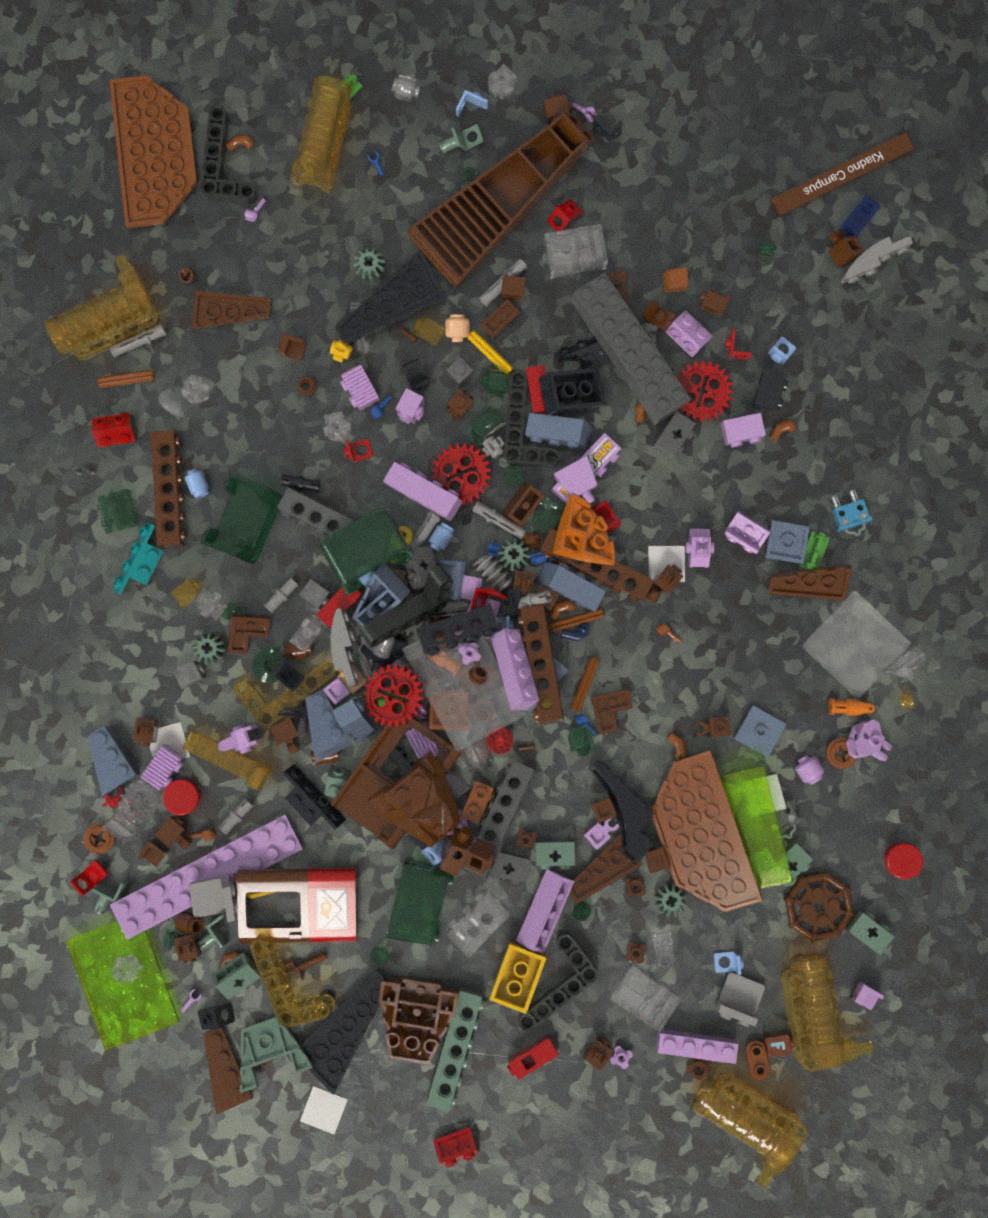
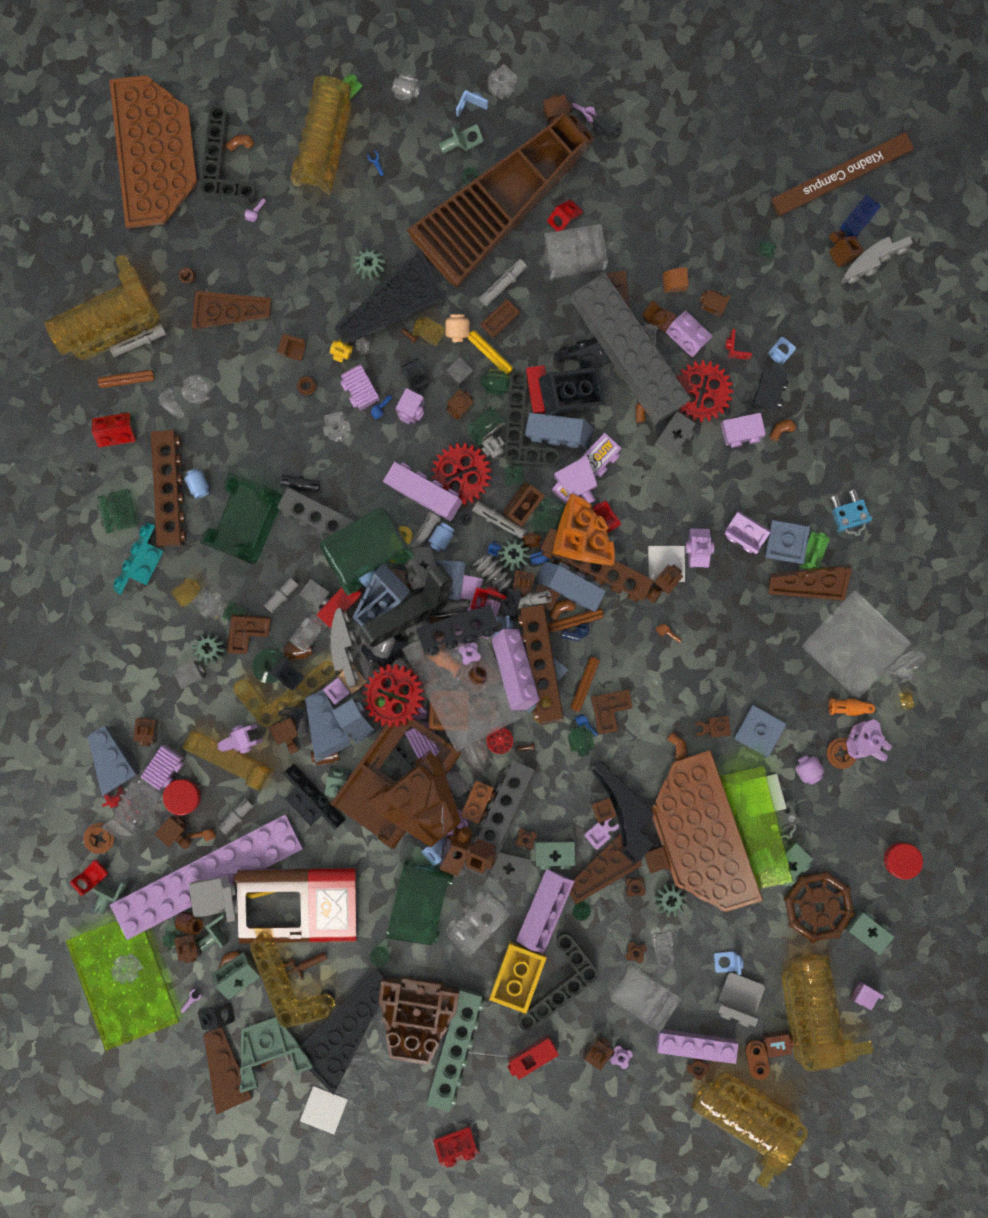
(153, 852): reddish brown panel -> none
(173, 737): white sticker -> none
(350, 450): red bracket -> none
(513, 288): reddish brown panel -> none

